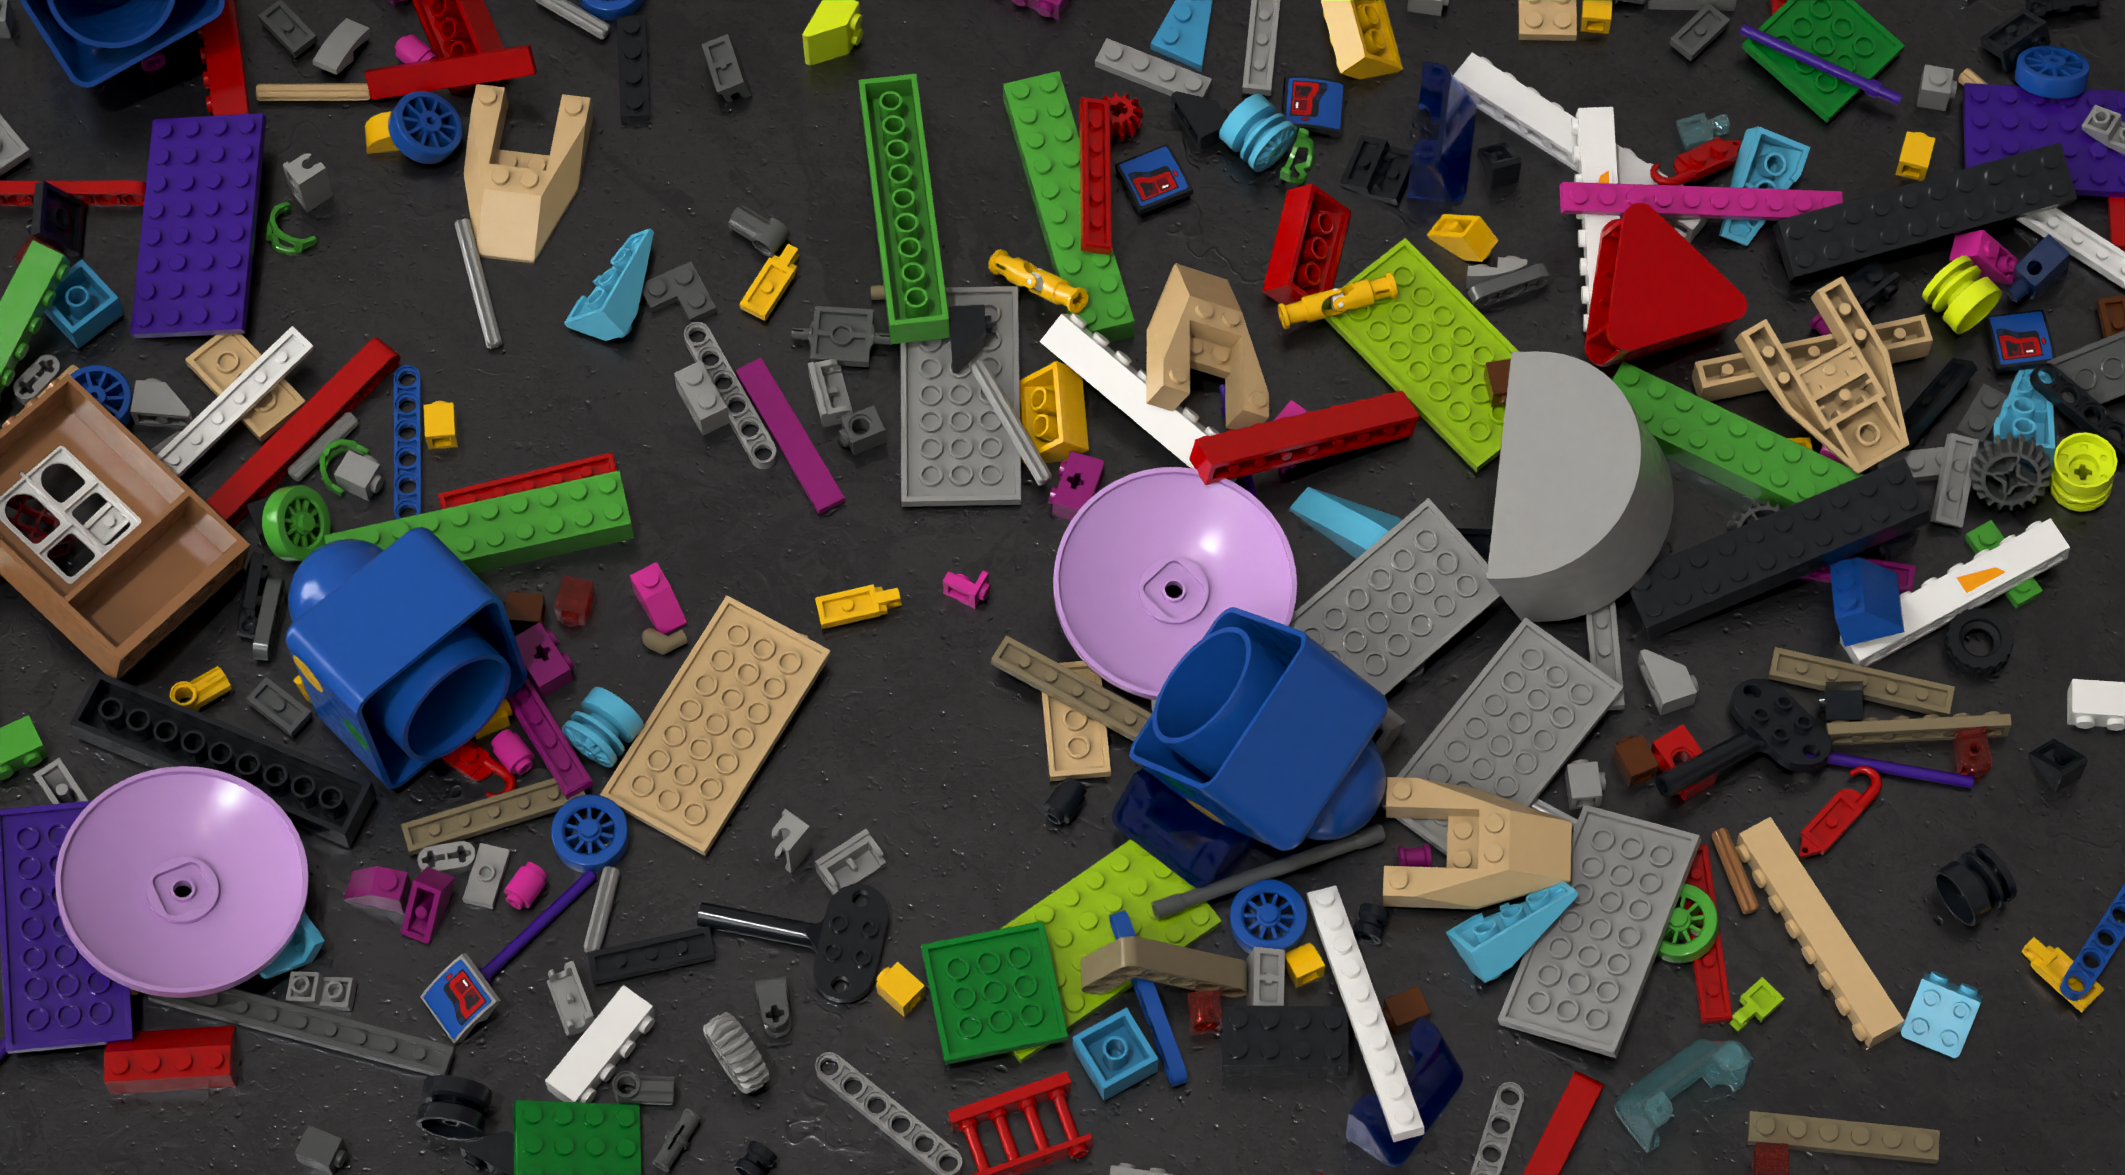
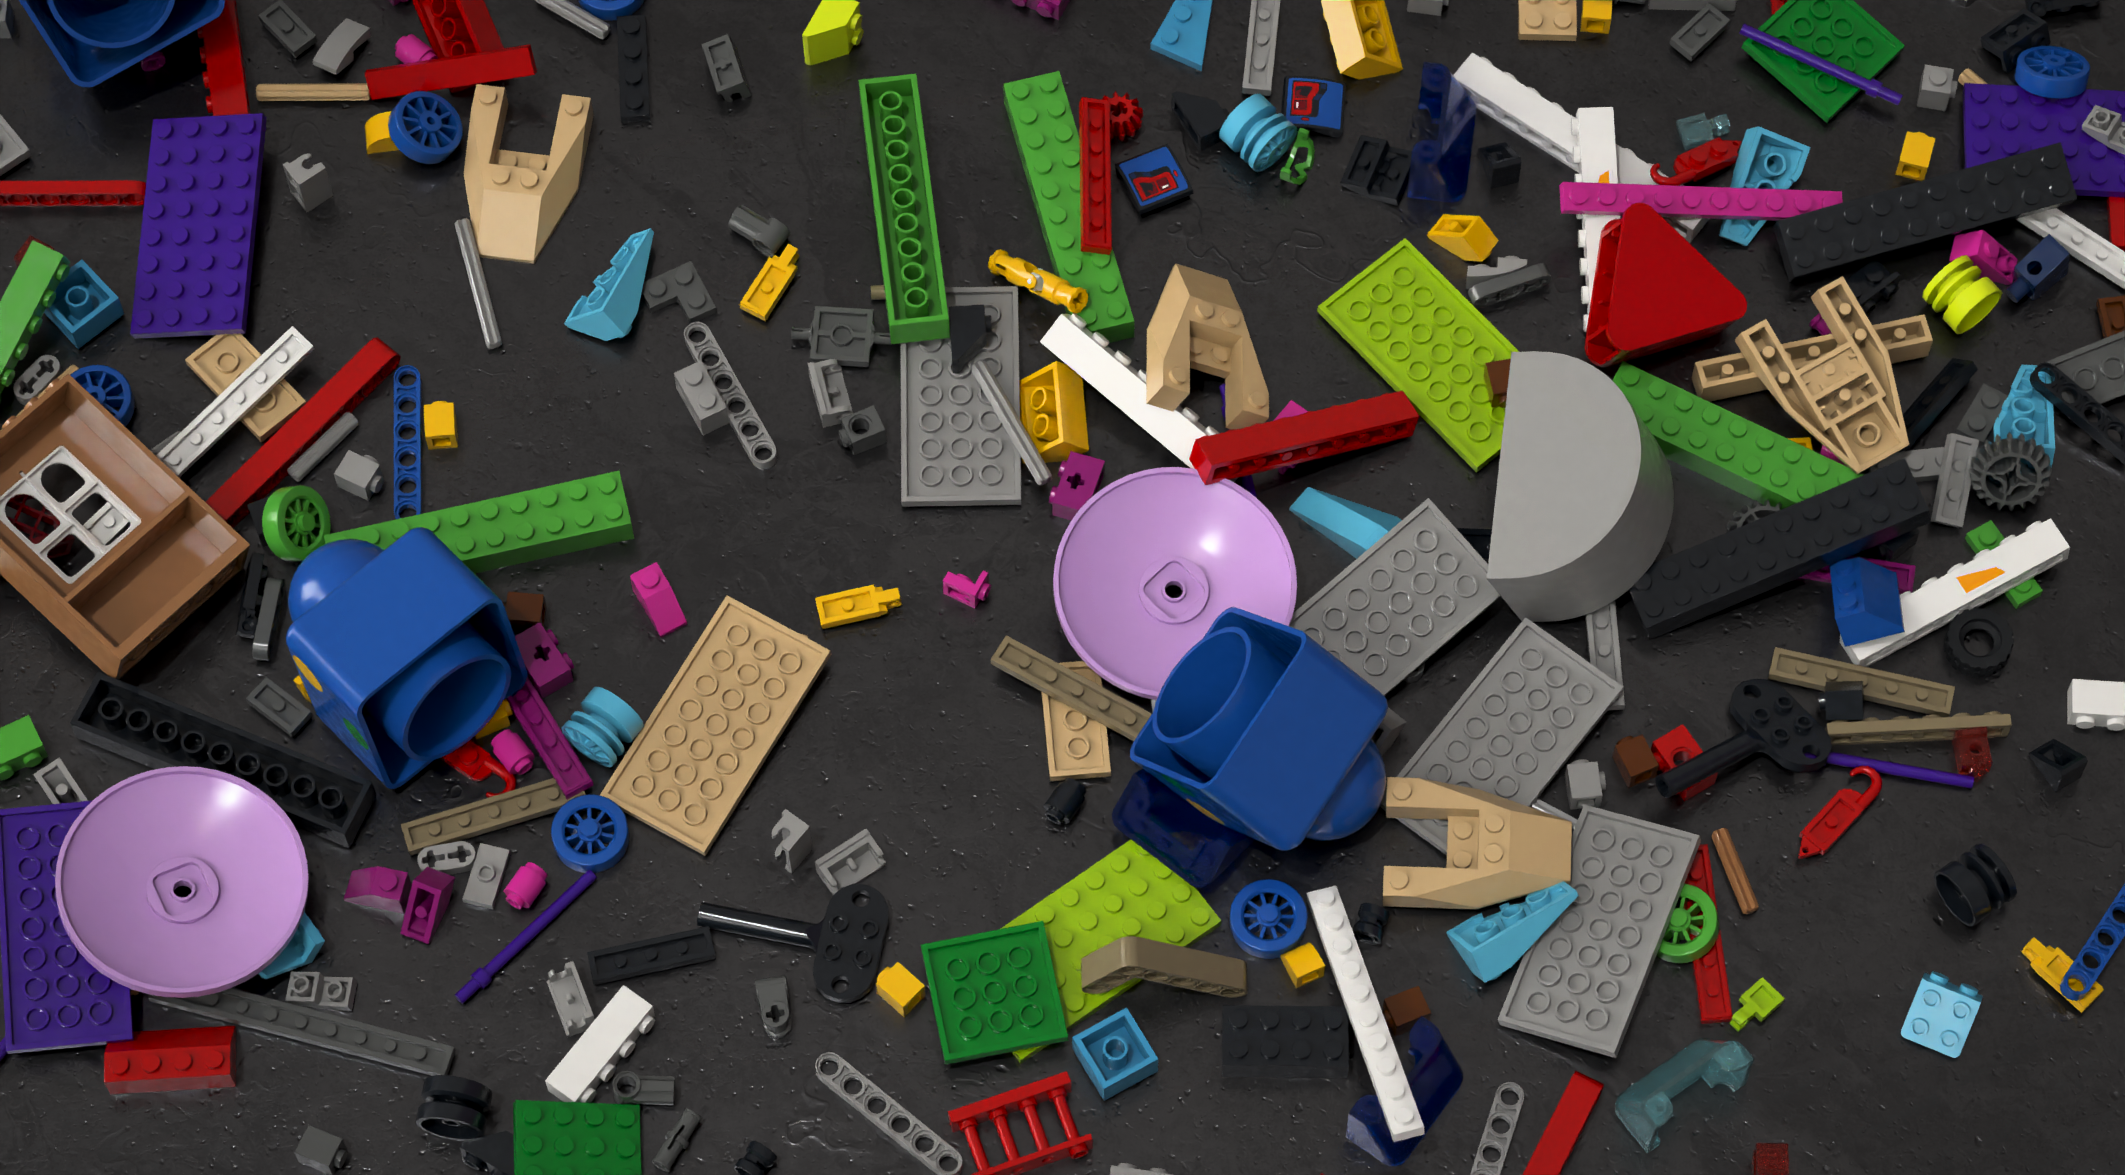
(57, 219): black tile -> none
(158, 405): light grey slope -> none
(201, 689): yellow piece -> none
(299, 244): bright green helmet -> none
(329, 454): bright green helmet -> none
(460, 998): slope -> none
(530, 480): red tile -> none
(574, 601): clear red brick -> none
(601, 909): light grey axle -> none
(662, 643): dark tan arm -> none
(736, 1052): light grey gear -> none
(790, 436): magenta tile -> none
(1150, 70): light grey plate -> none
(1153, 1011): blue beam -> none
(1179, 902): dark grey piece -> none
(1204, 1012): clear red brick -> none
(1265, 977): light grey hinge -> none
(1306, 245): red slope -> none
(1351, 296): yellow piece -> none
(1415, 856): magenta bush -> none
(1667, 682): light grey slope -> none
(1819, 933): tan brick -> none
(1845, 1137): dark tan plate -> none
(2019, 340): slope -> none
(2088, 458): neon yellow wheel -> none

